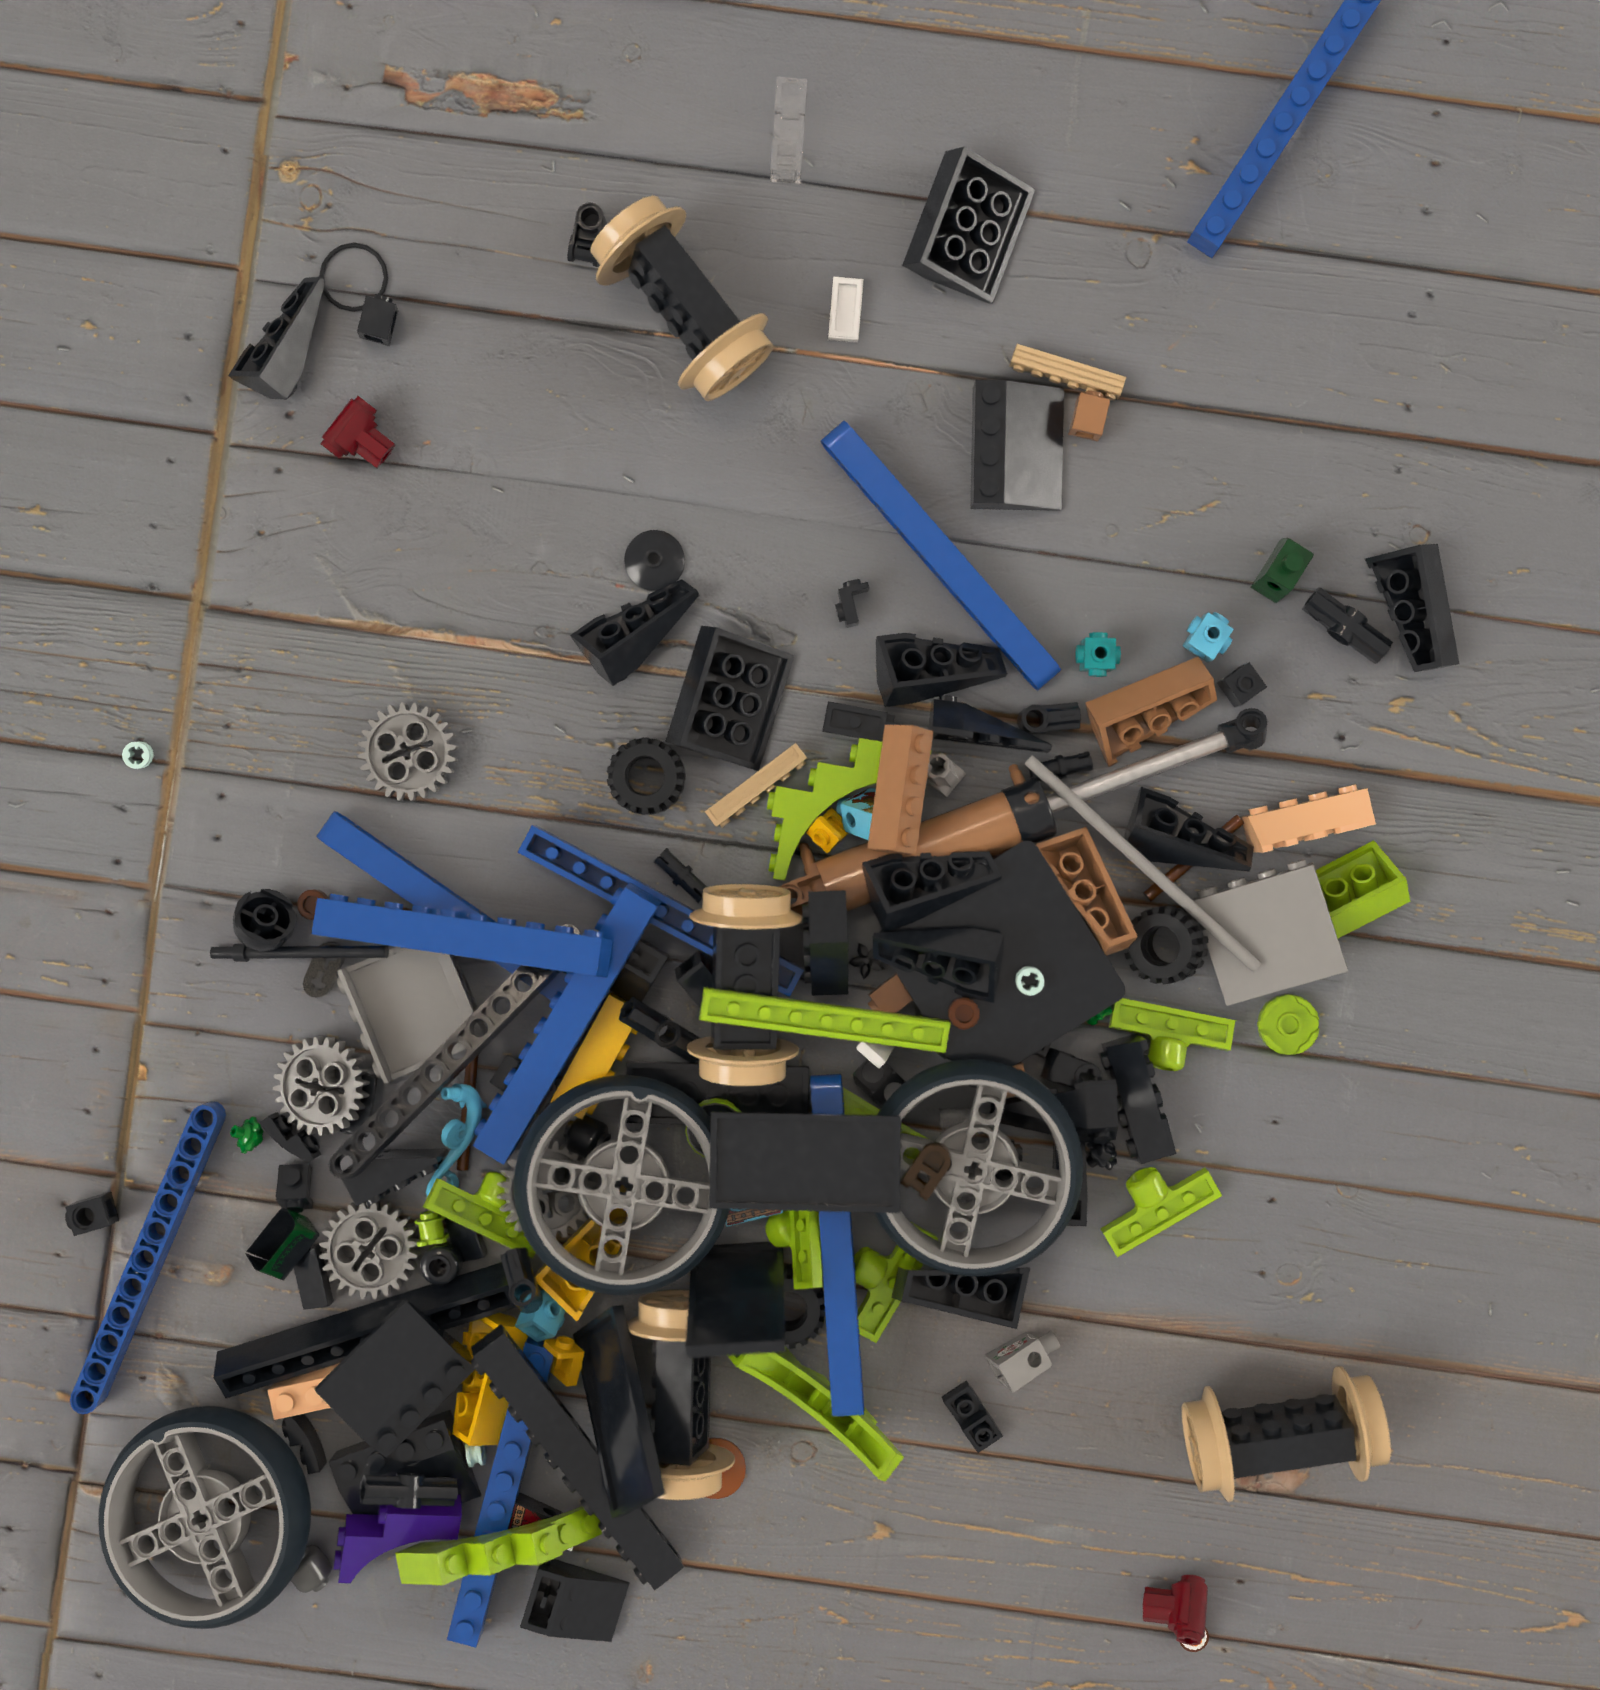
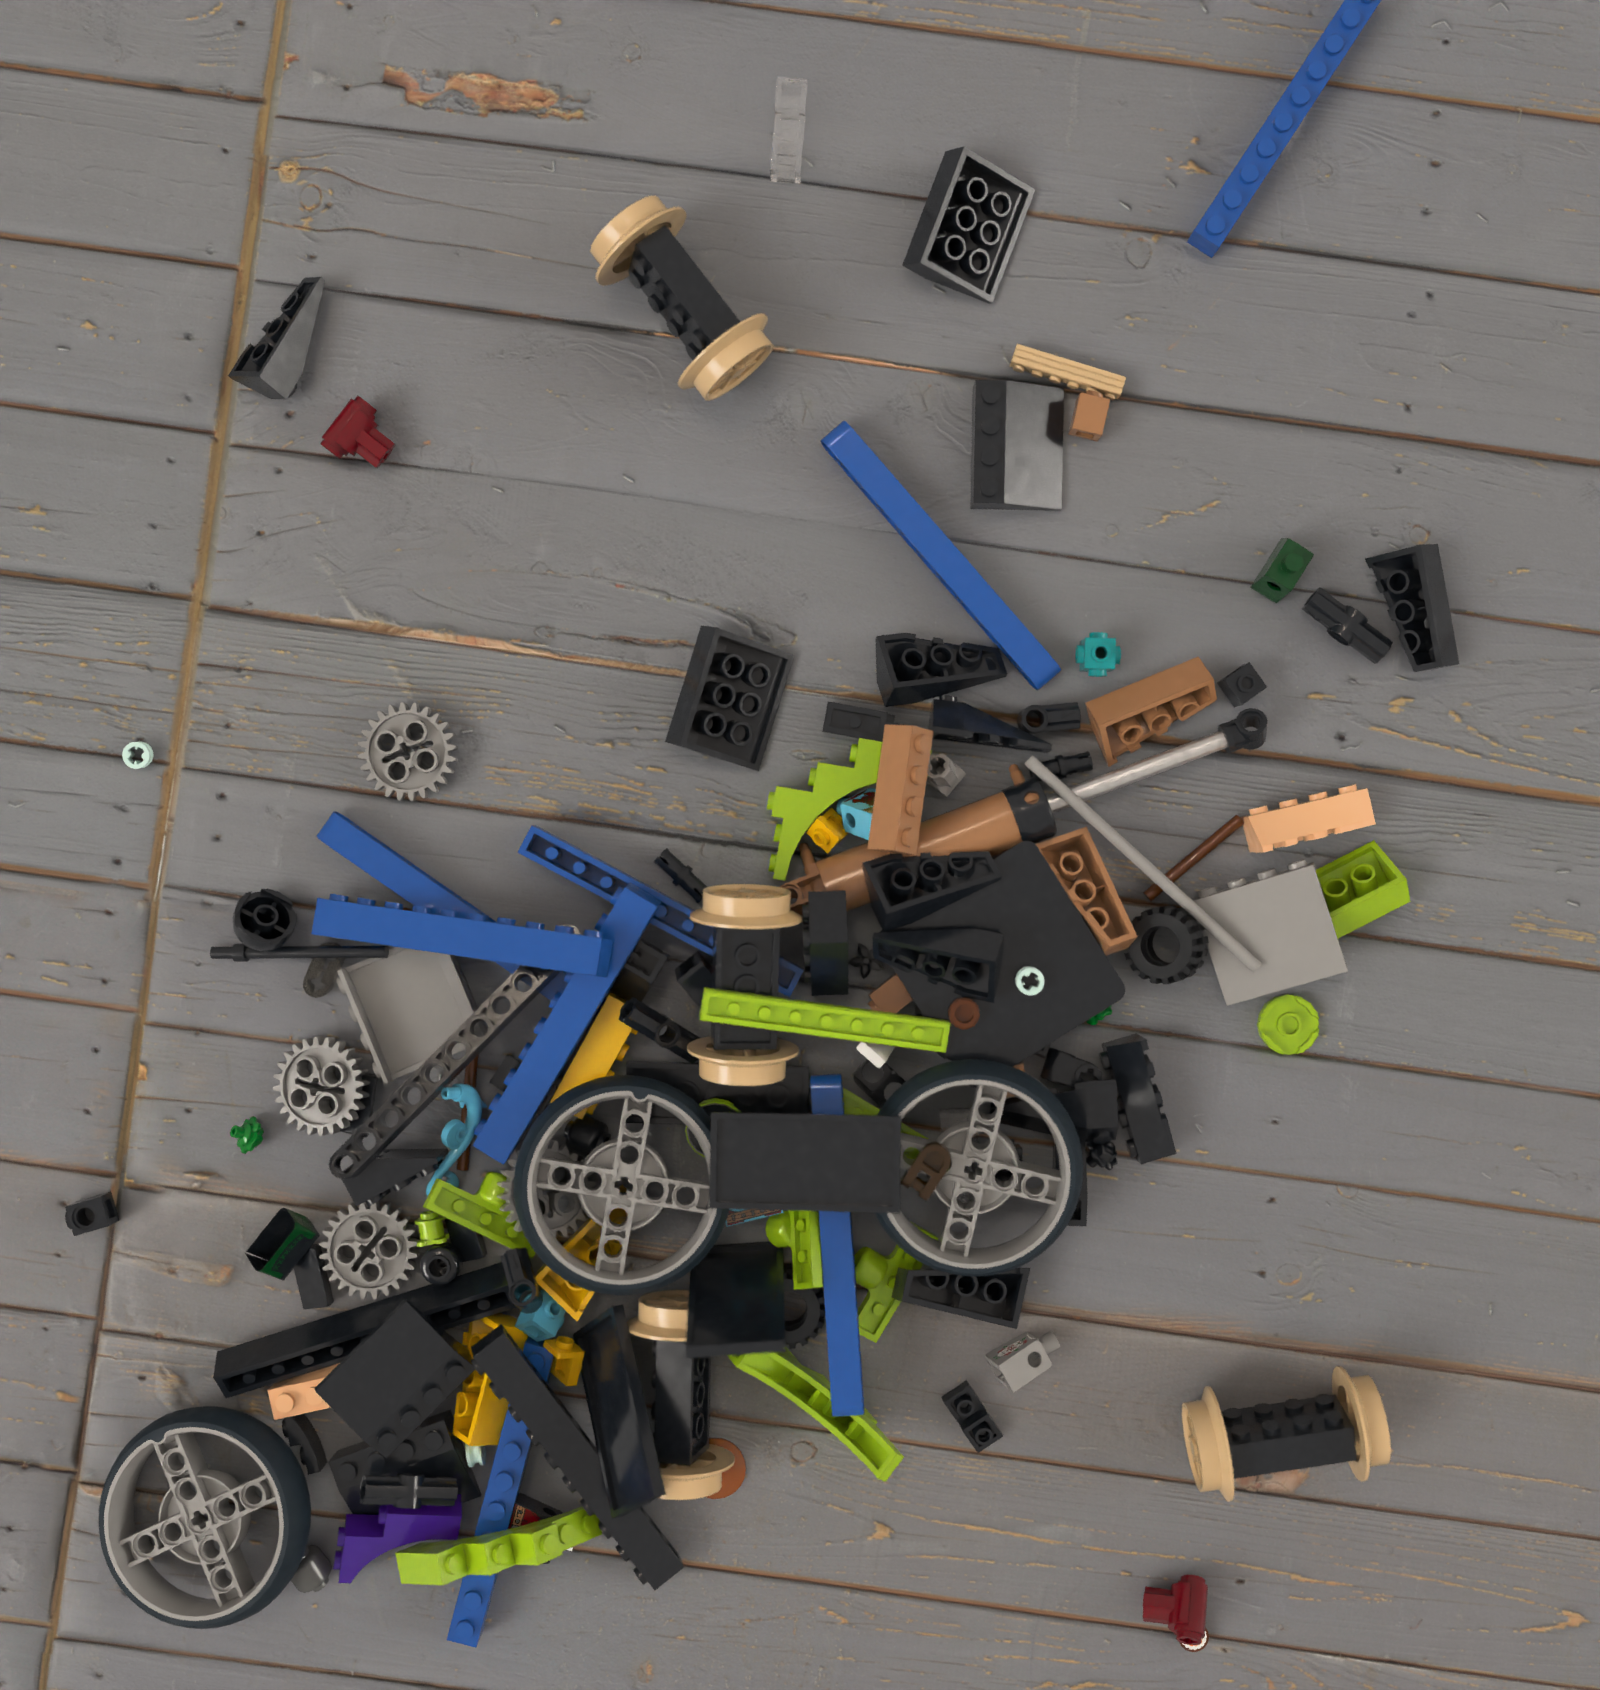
(140, 1269): blue beam -> none
(294, 1187): black bracket -> none
(300, 1145): black slope -> none
(307, 903): reddish brown tile -> none
(345, 246): black piece -> none
(377, 319): black brick -> none
(574, 1602): black slope -> none
(584, 235): black piece -> none
(619, 776): black tyre -> none
(625, 640): black wedge -> none
(657, 575): black dish -> none
(758, 783): tan piece -> none
(845, 309): white tile -> none
(846, 608): black bracket -> none
(1158, 1206): lime plate -> none
(1171, 1030): lime plate -> none
(1176, 837): black wedge -> none
(1199, 641): medium azure brick -> none

